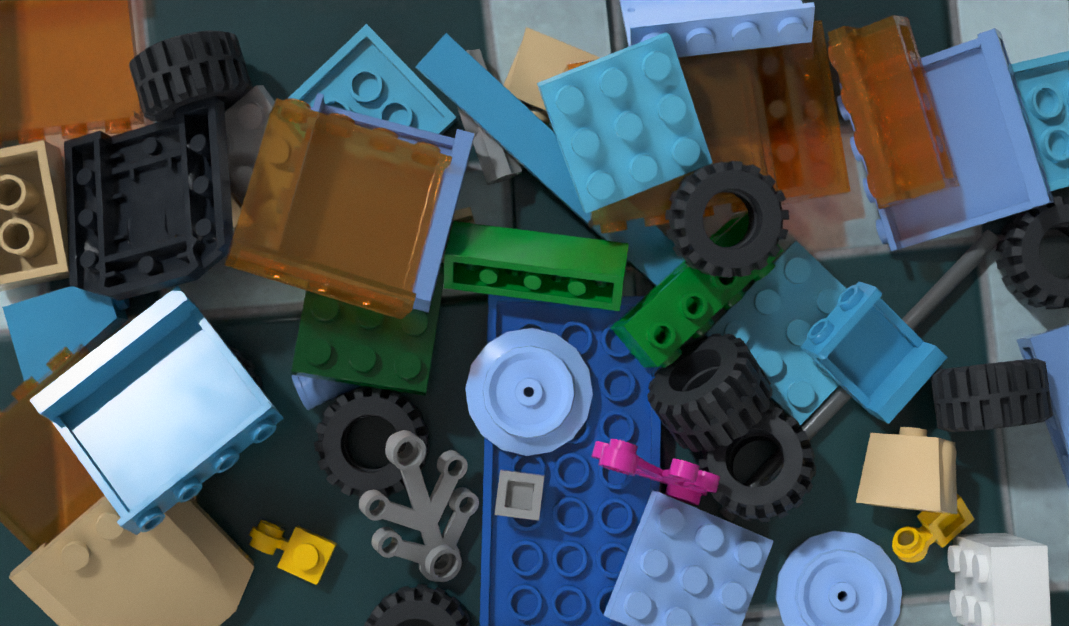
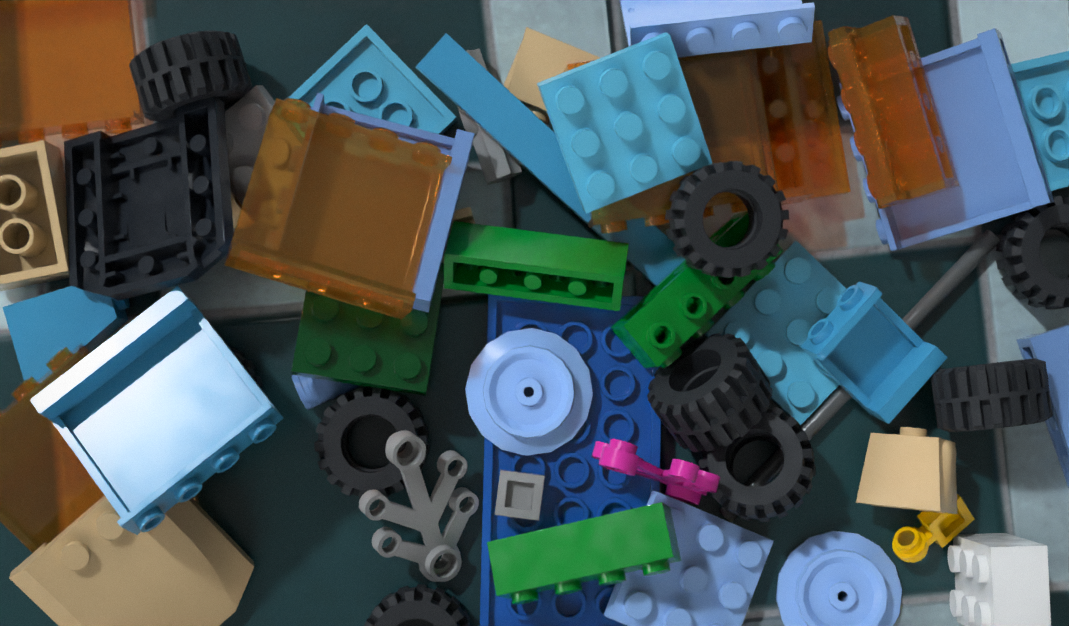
(304, 554): yellow plate -> none
(584, 552): none -> green brick

